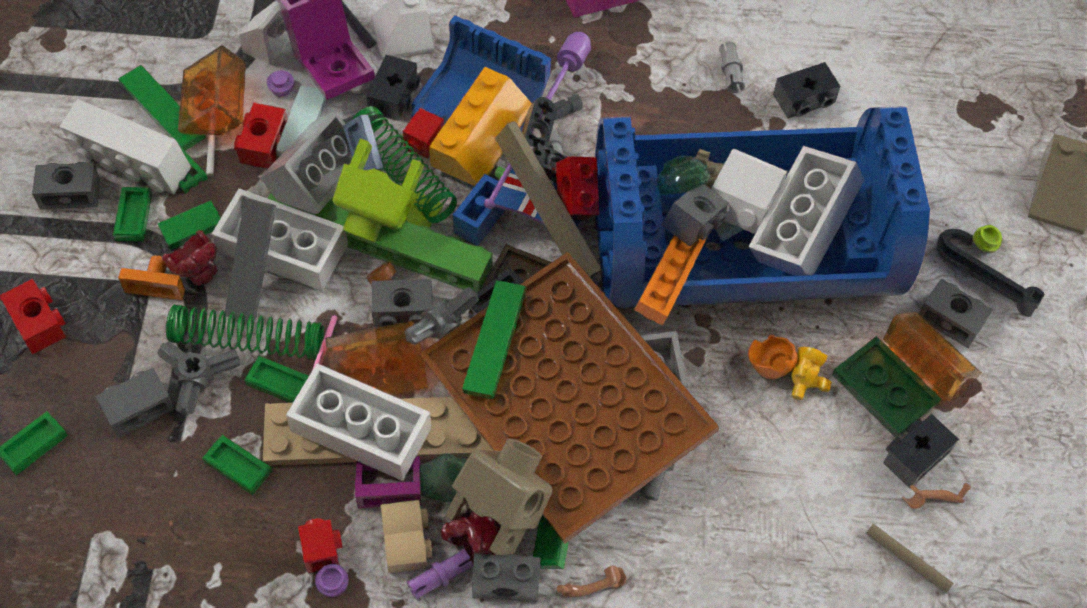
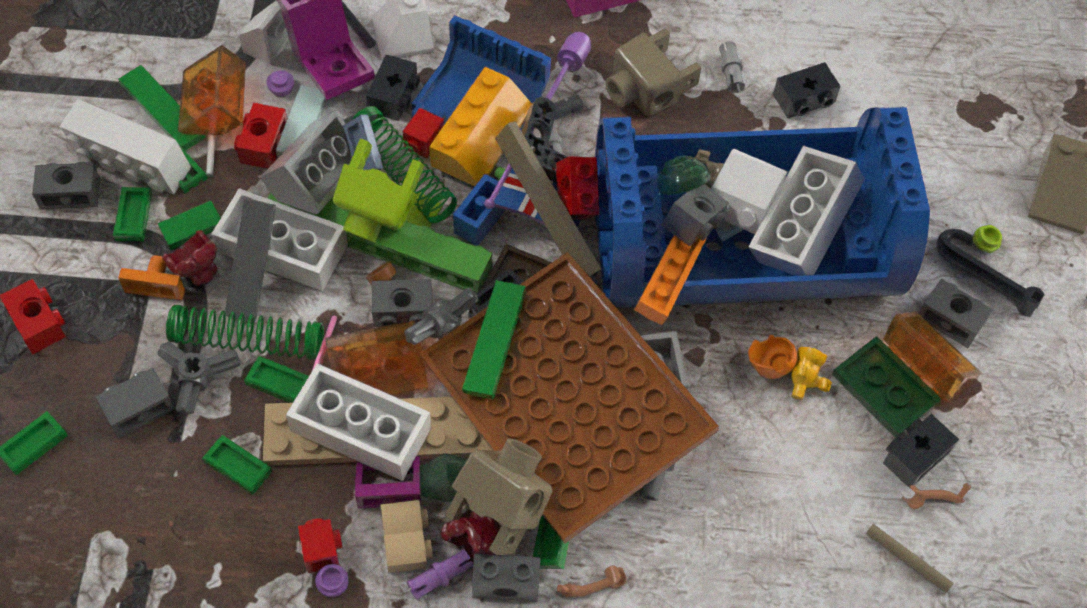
(648, 76): none -> dark tan piece

